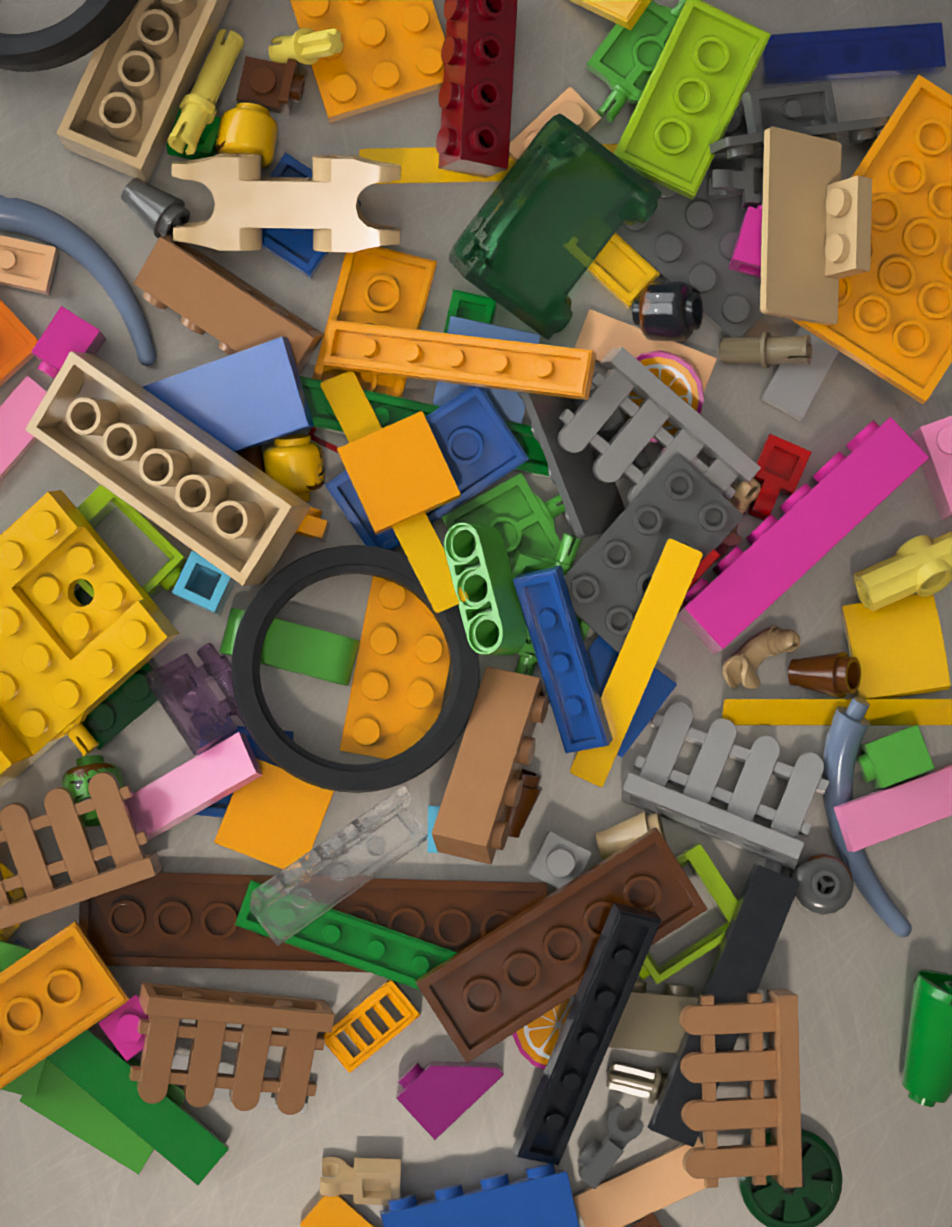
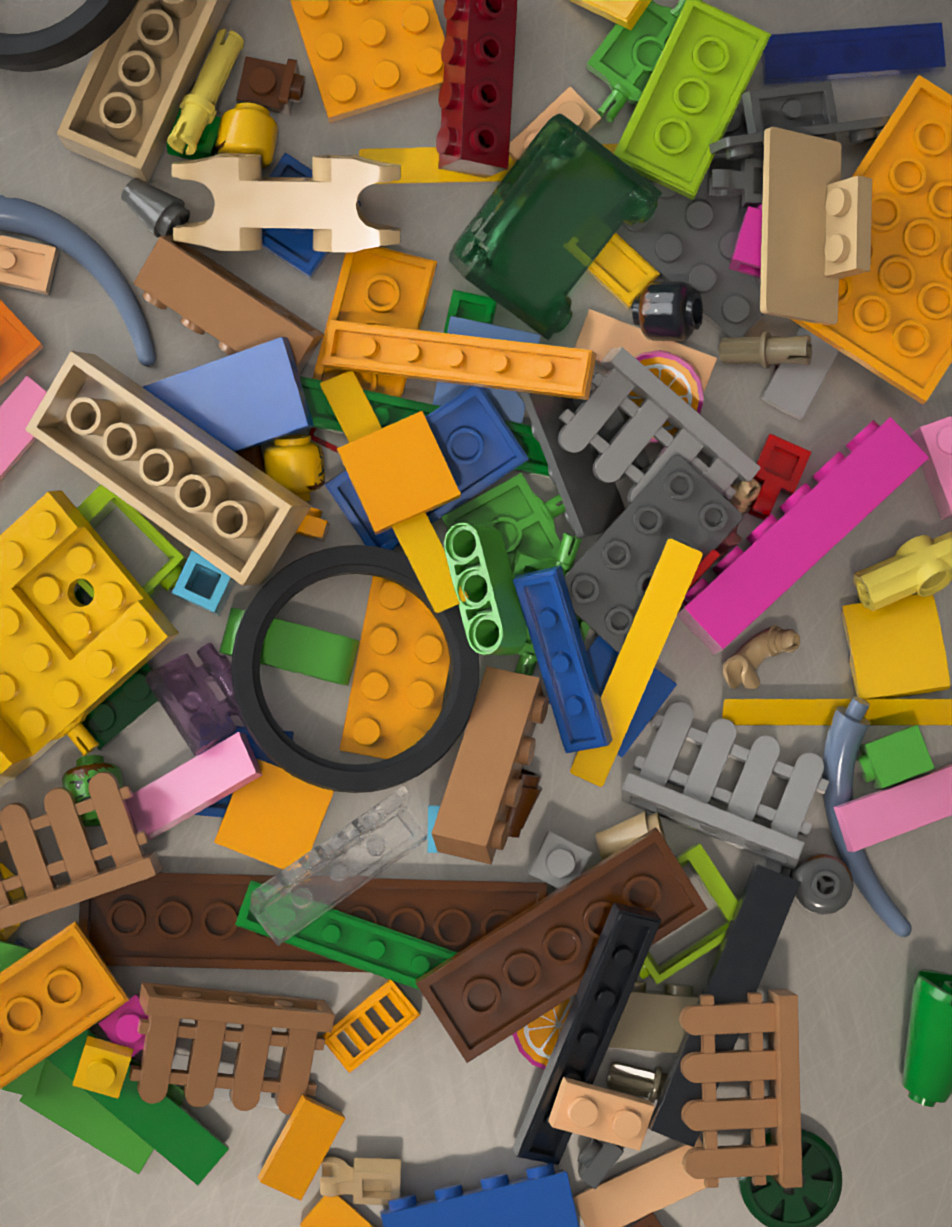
(63, 335): dark pink brick -> none
(102, 1067): none -> yellow plate
(301, 1147): none -> light orange tile
(306, 46): light yellow axle -> none
(444, 1091): magenta slope -> none
(601, 1113): none -> light nougat plate
(828, 674): reddish brown cone -> none

